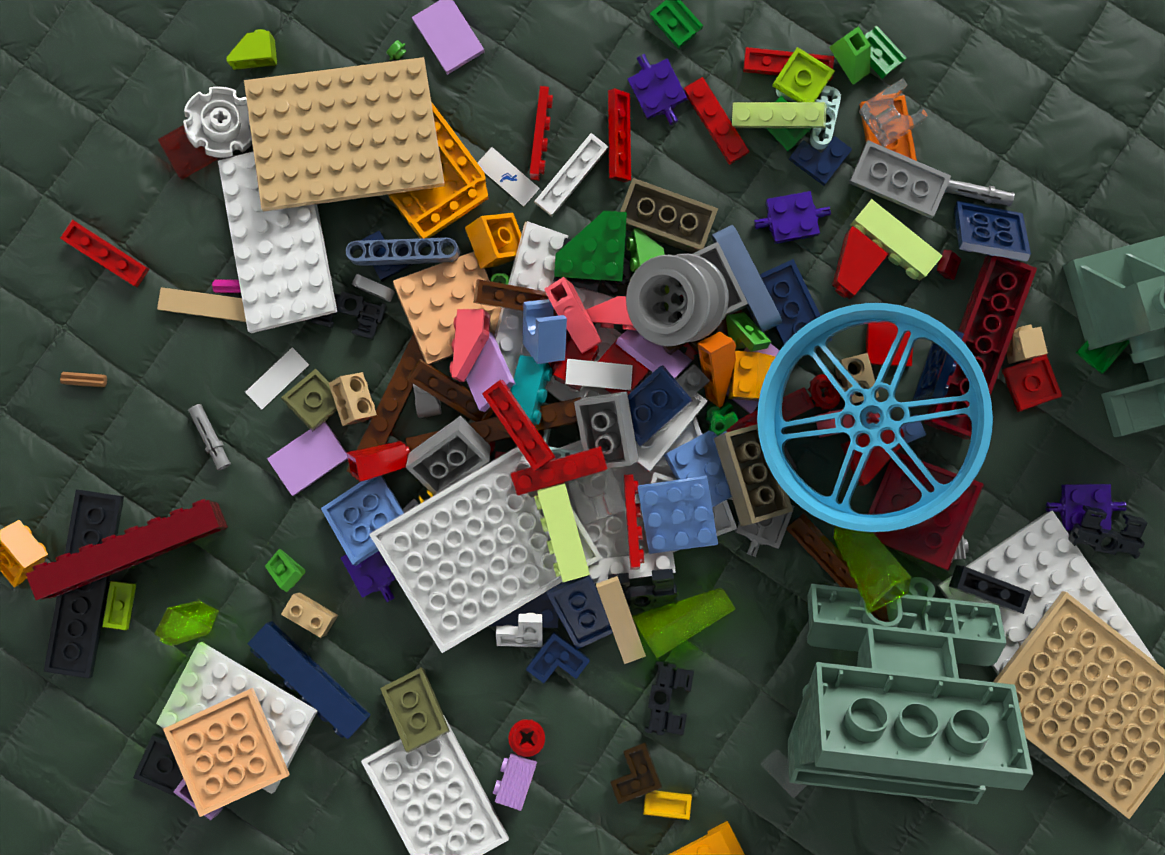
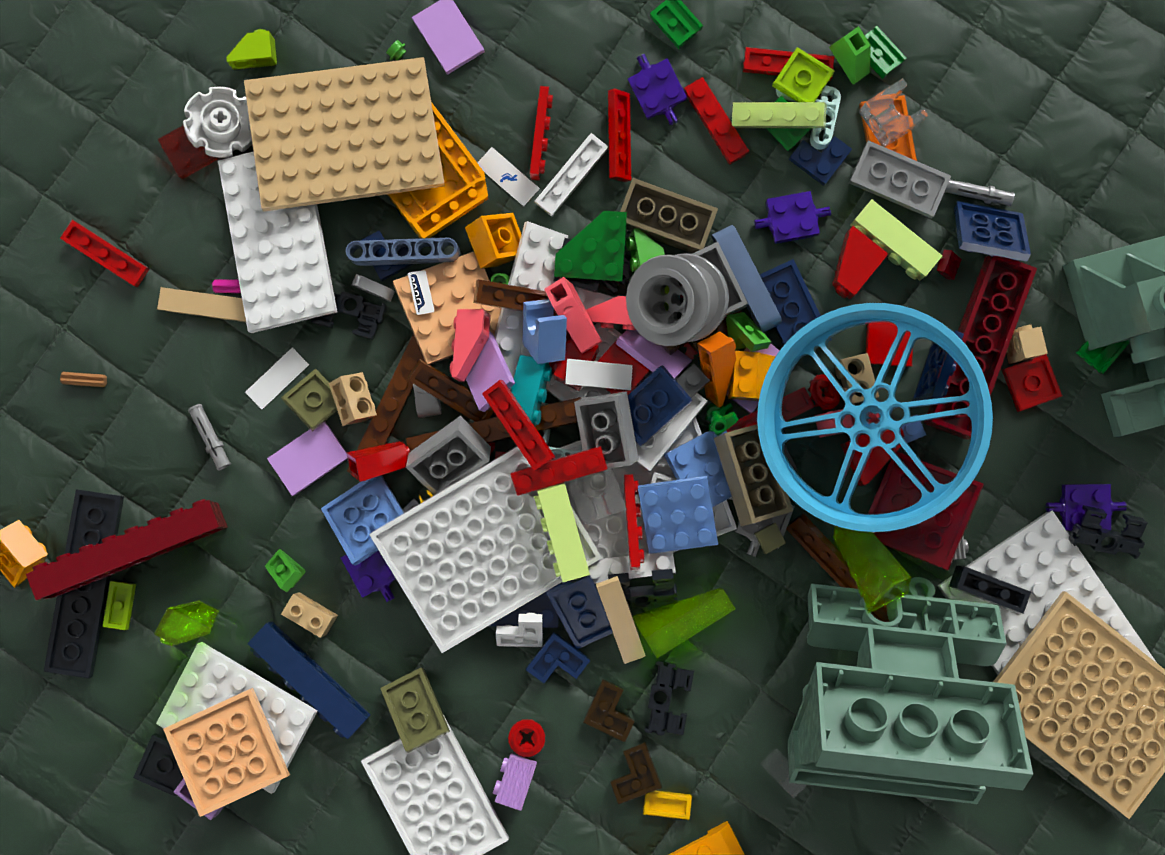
(421, 292): none -> white sticker
(603, 714): none -> dark brown plate
(770, 538): none -> olive tile

